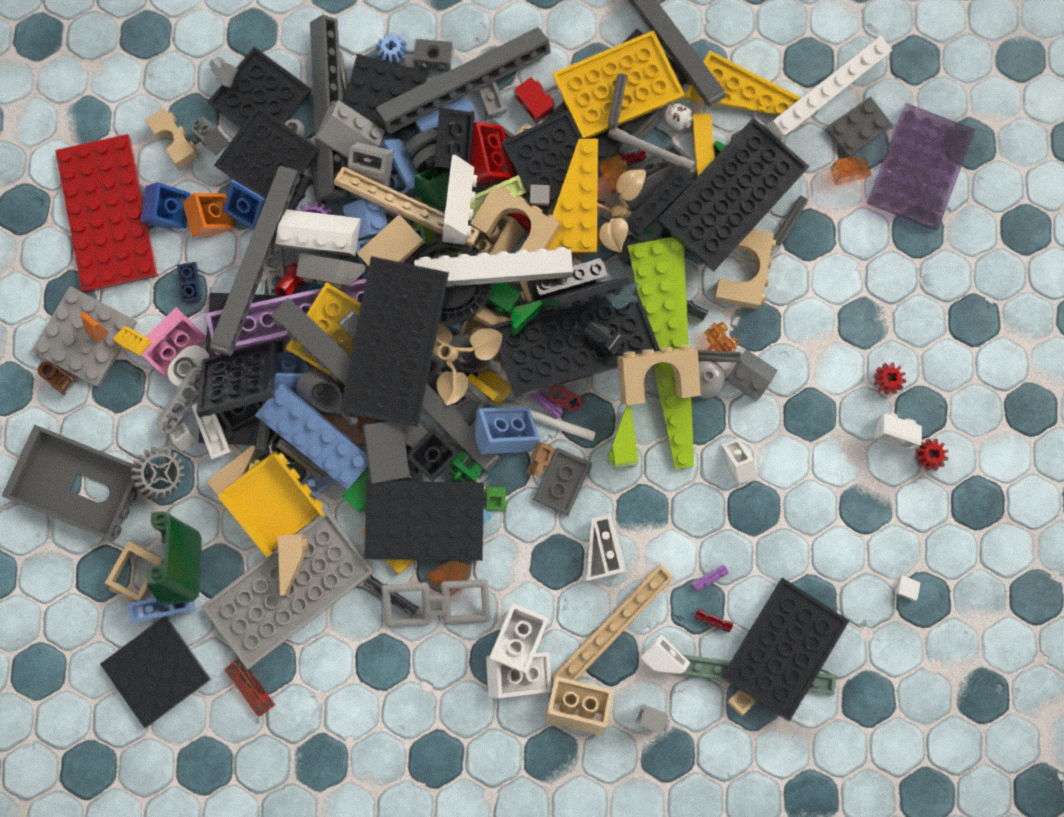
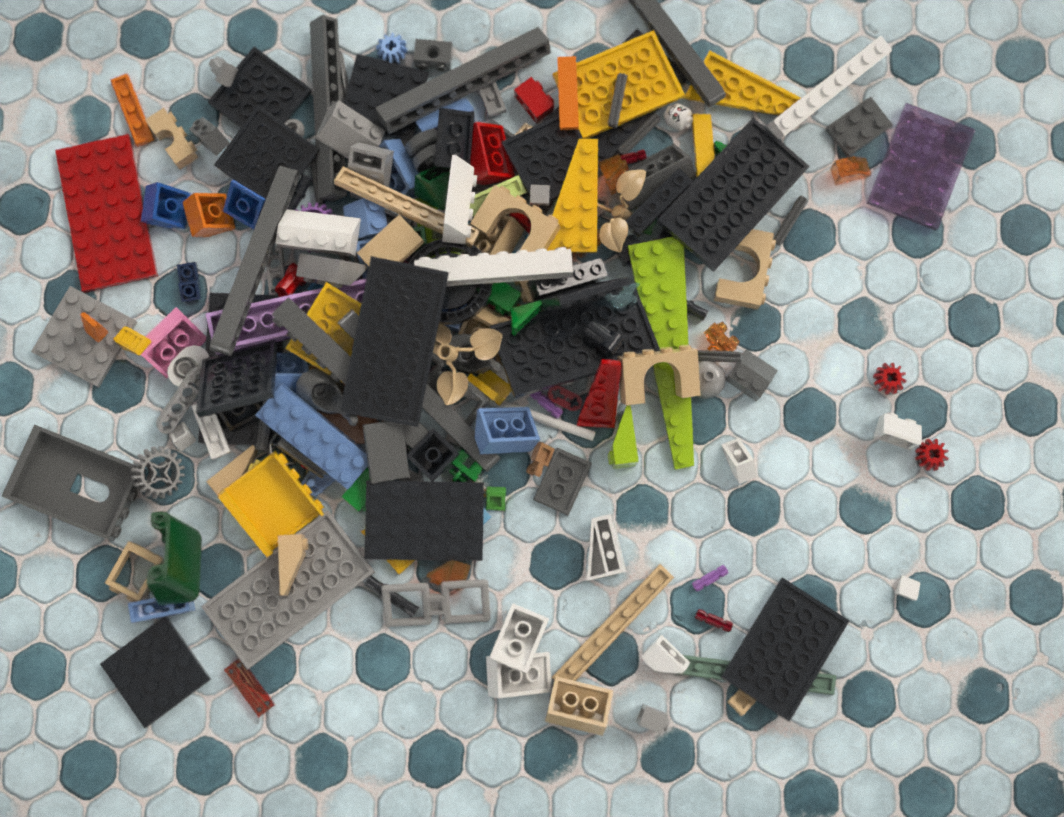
(58, 378): reddish brown piece -> none
(132, 110): none -> orange tile
(568, 93): none -> orange tile
(602, 398): none -> red wing
(679, 161): light grey piece -> none

